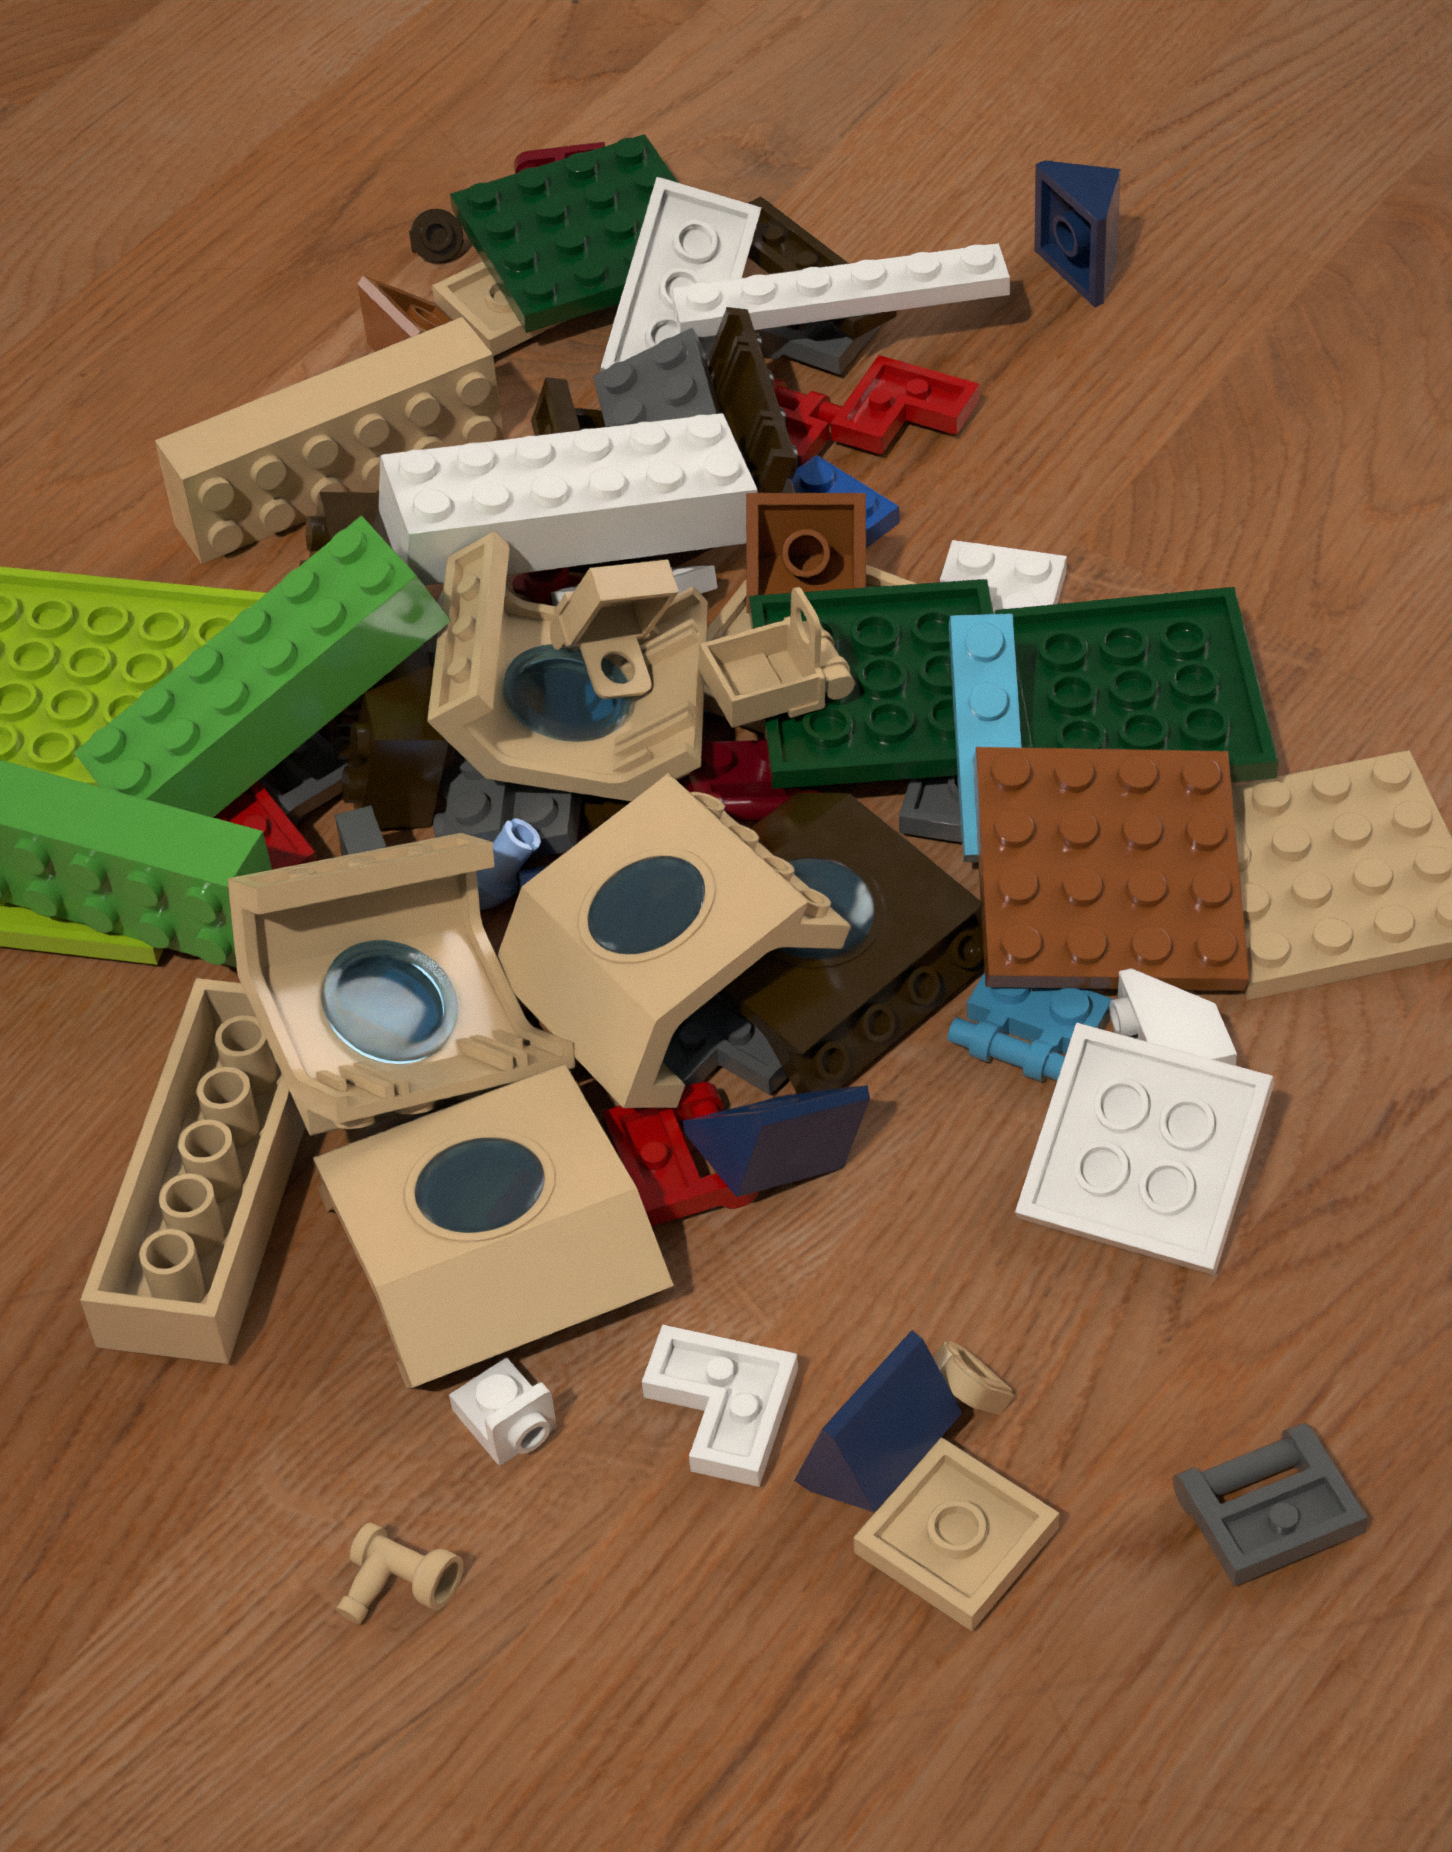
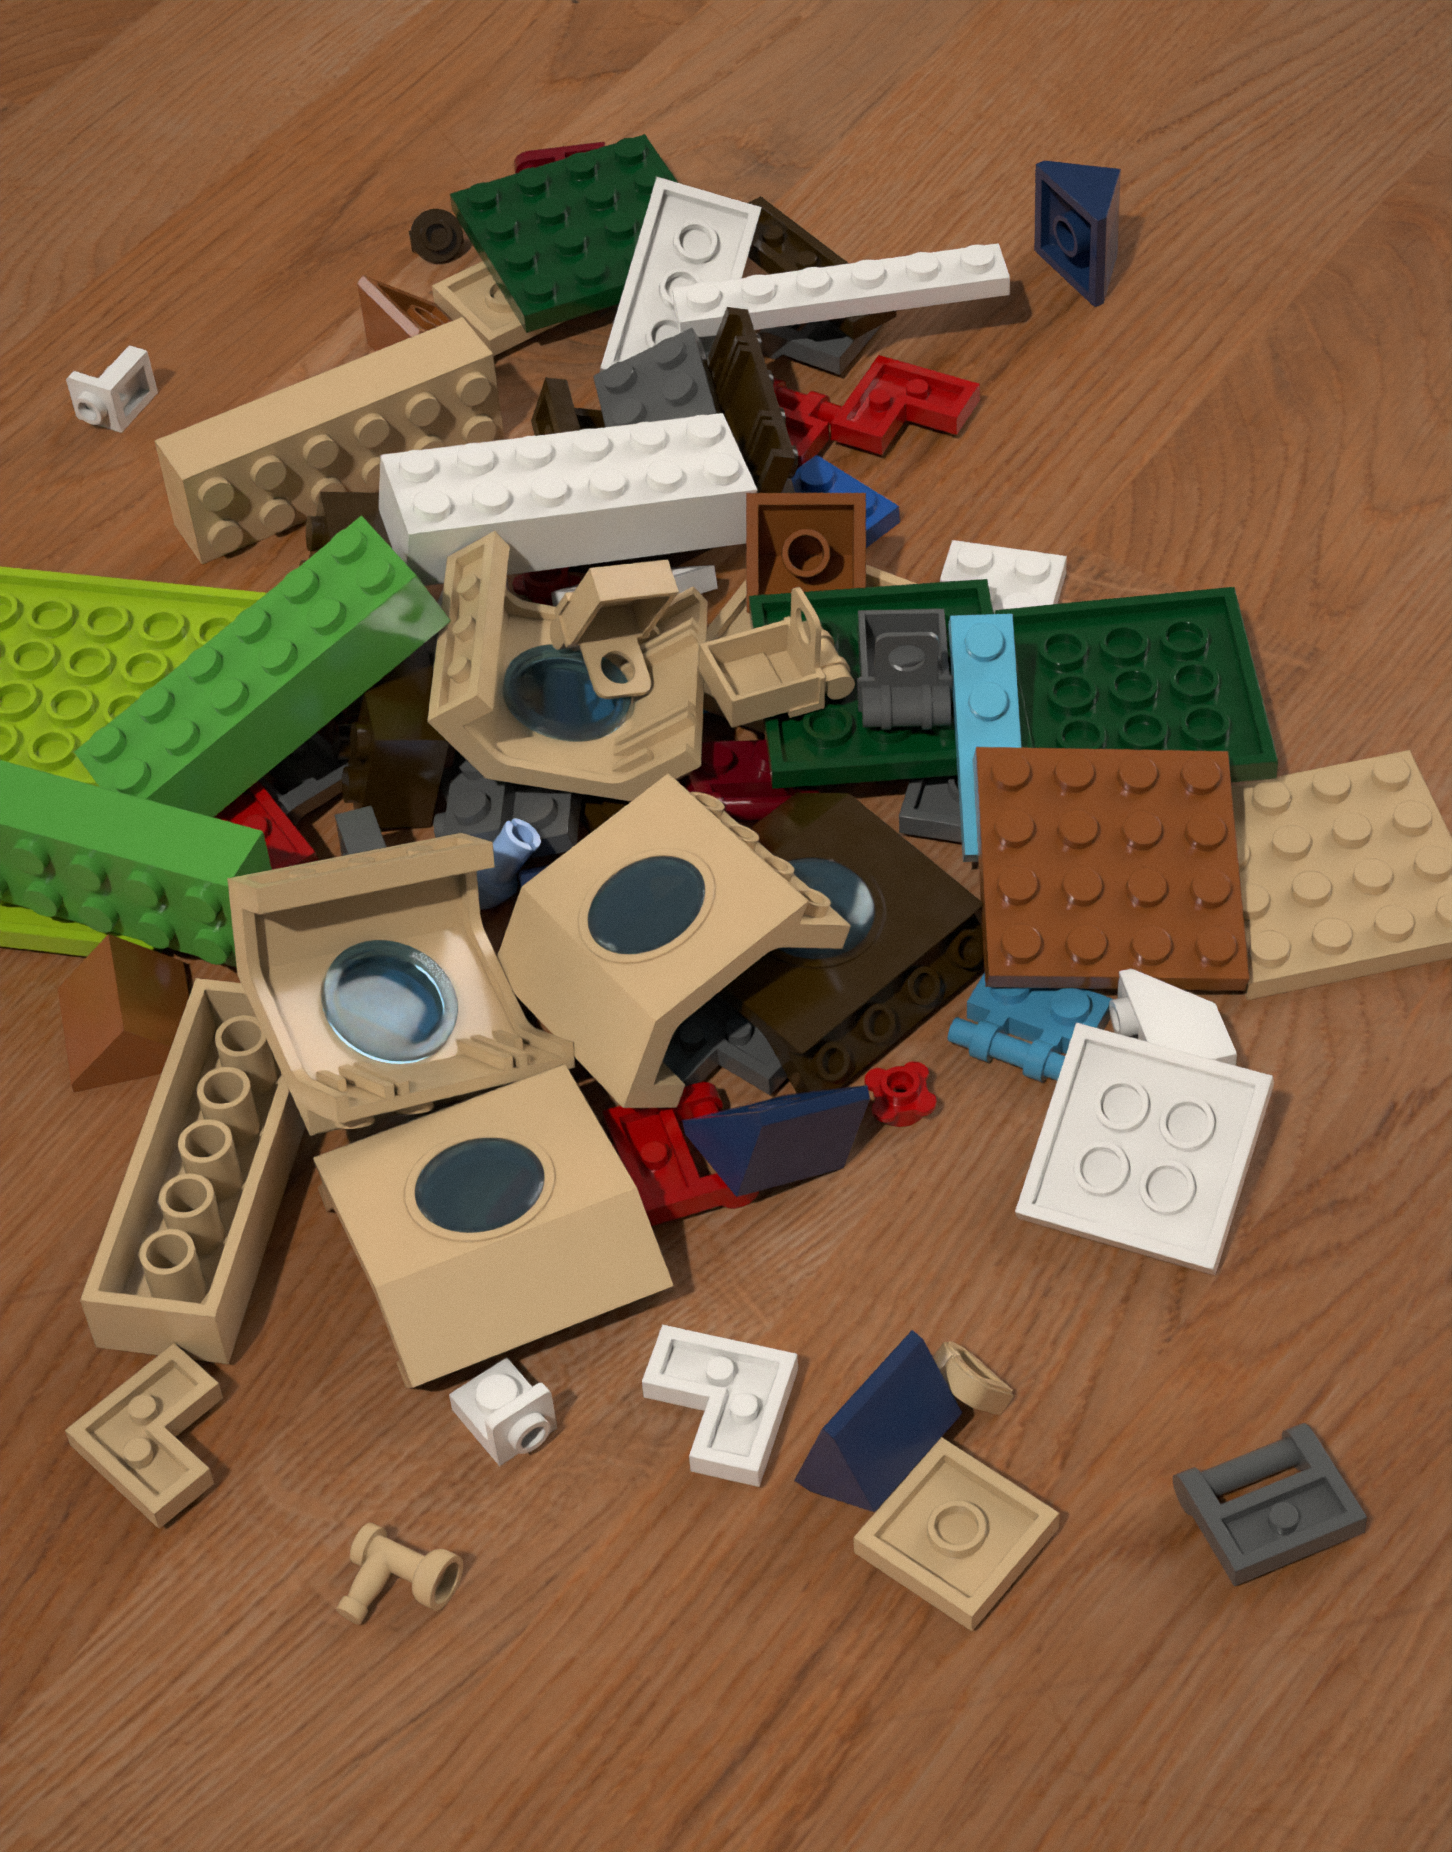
(117, 394): none -> white bracket
(121, 1013): none -> dark orange slope
(135, 1433): none -> tan plate
(900, 1108): none -> red plate
(903, 669): none -> dark grey piece

